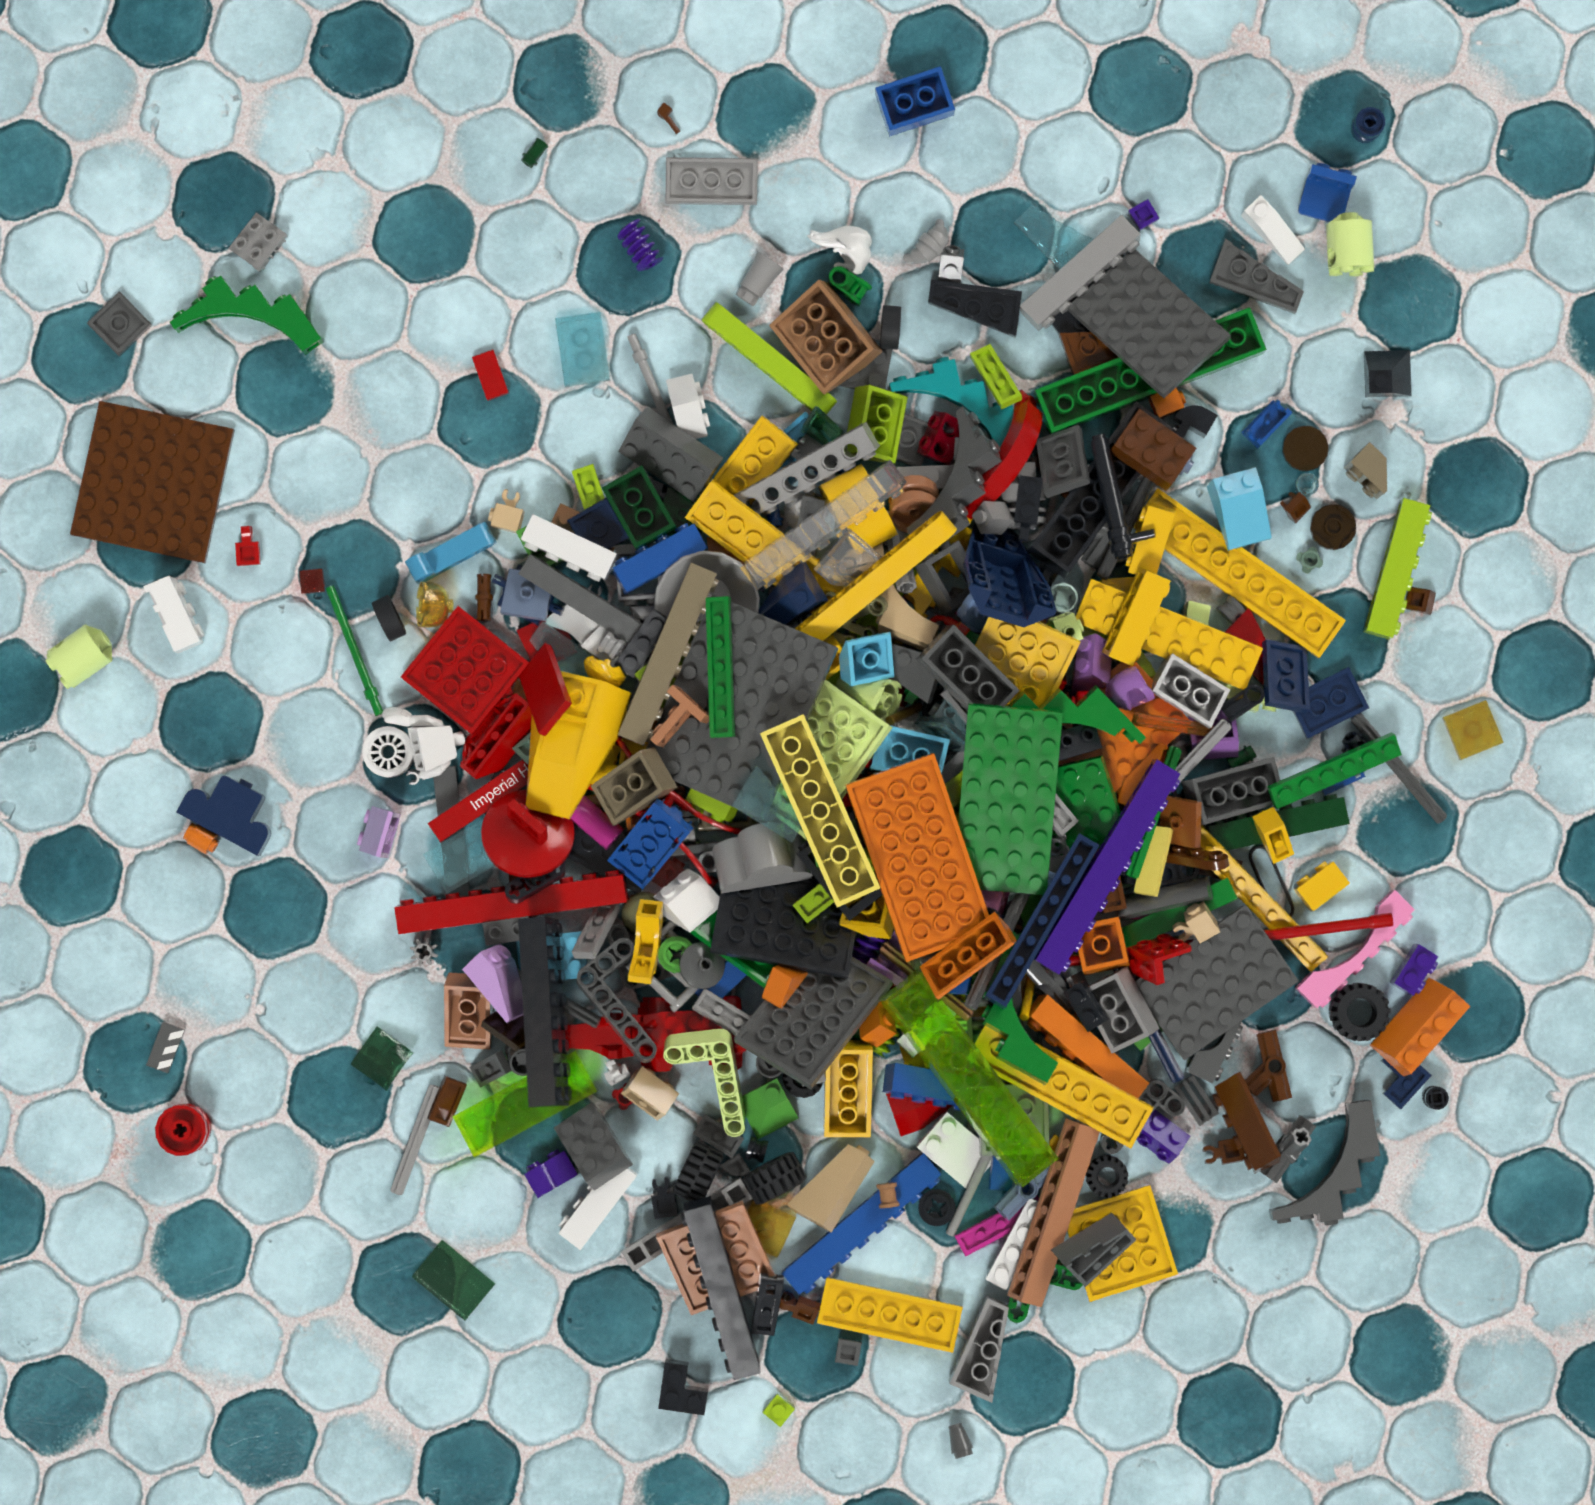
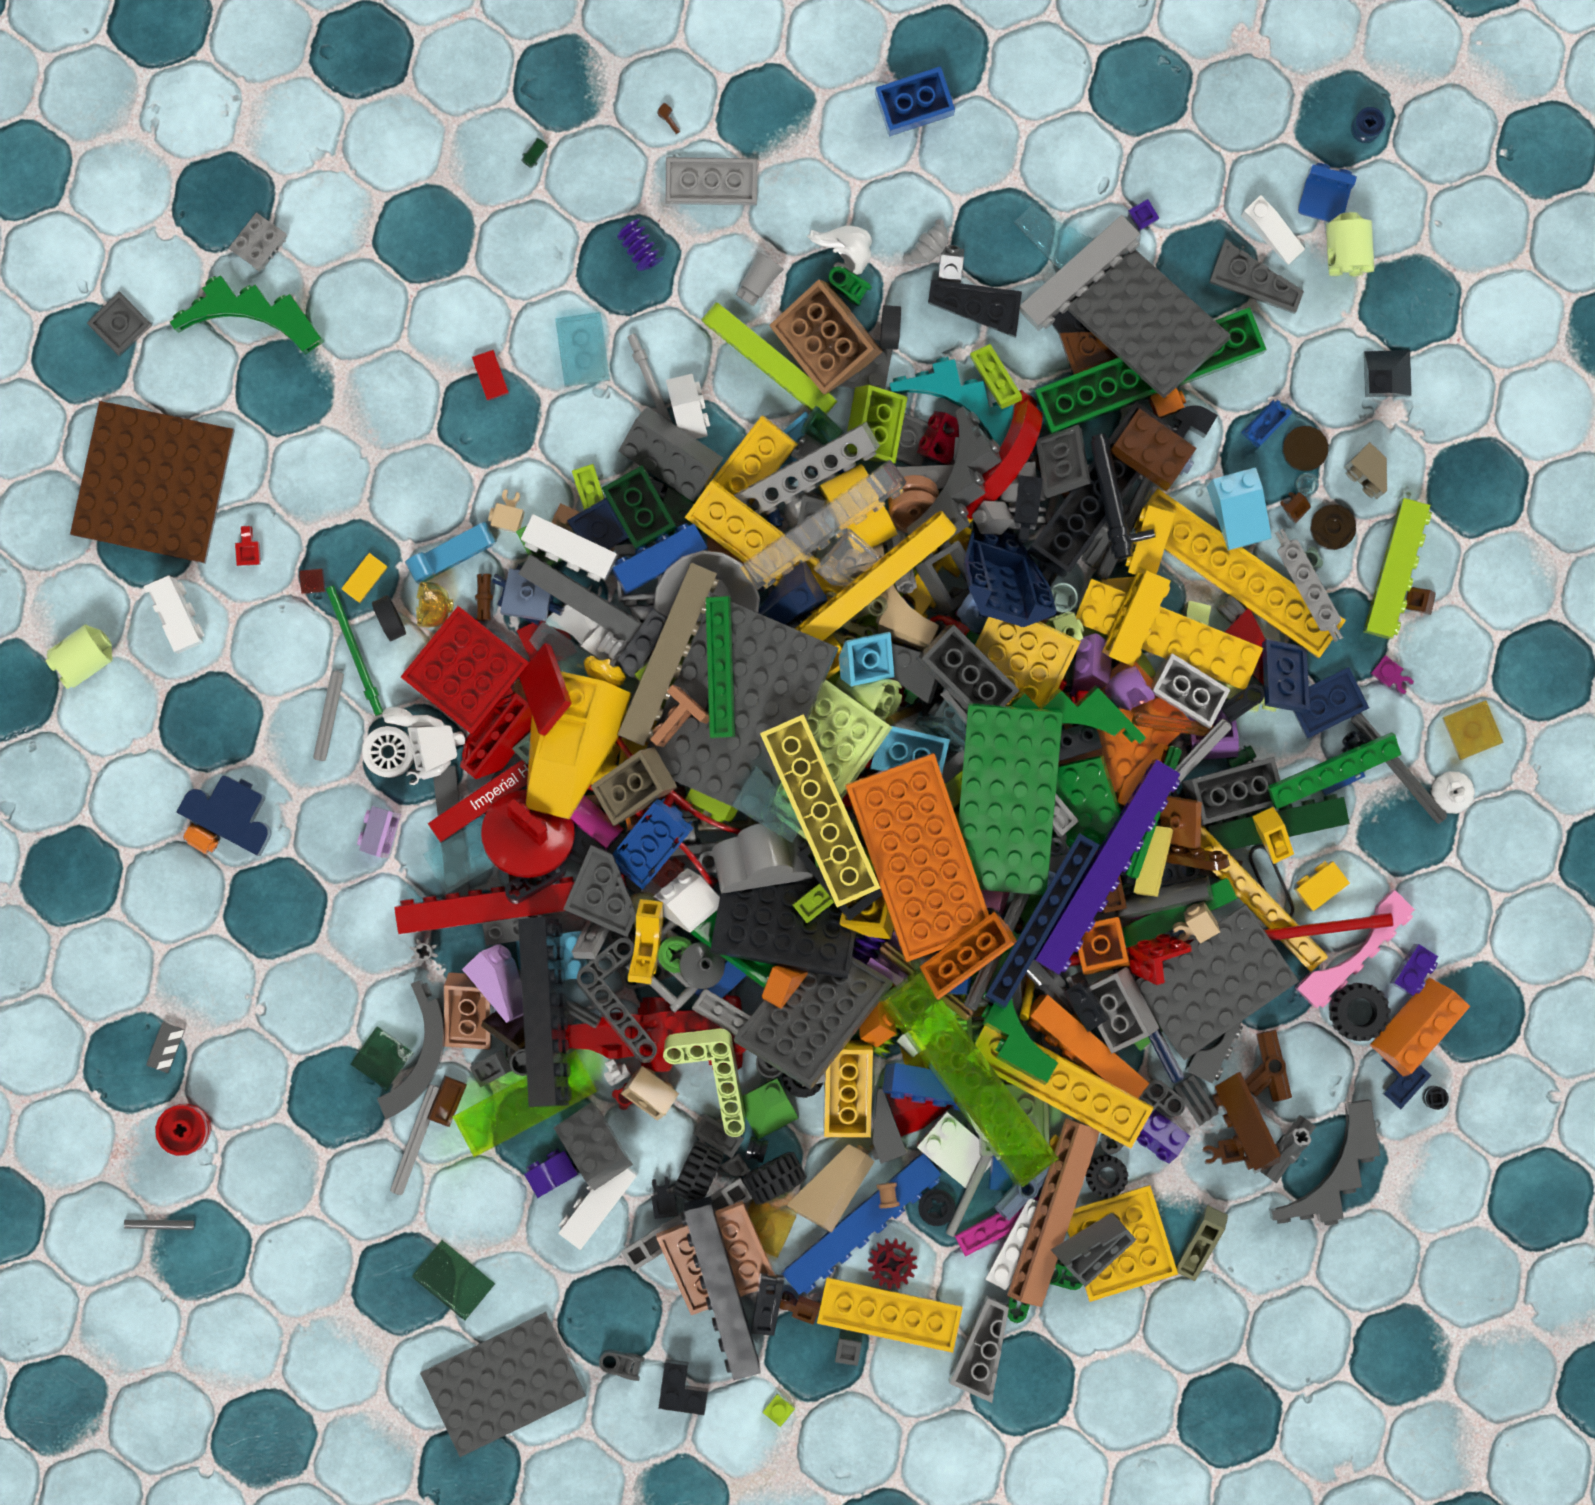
(160, 1224): none -> dark grey bar
(328, 716): none -> light grey axle
(364, 578): none -> yellow tile
(429, 1059): none -> dark grey arch
(503, 1384): none -> dark grey plate
(601, 893): none -> dark grey plate
(623, 1364): none -> dark grey piece
(885, 1136): none -> dark grey slope
(903, 1260): none -> dark red gear
(960, 1442): dark grey cone -> none
(1202, 1242): none -> olive slope
(1309, 585): none -> light grey plate
(1389, 672): none -> magenta plate
(1443, 792): none -> white hair

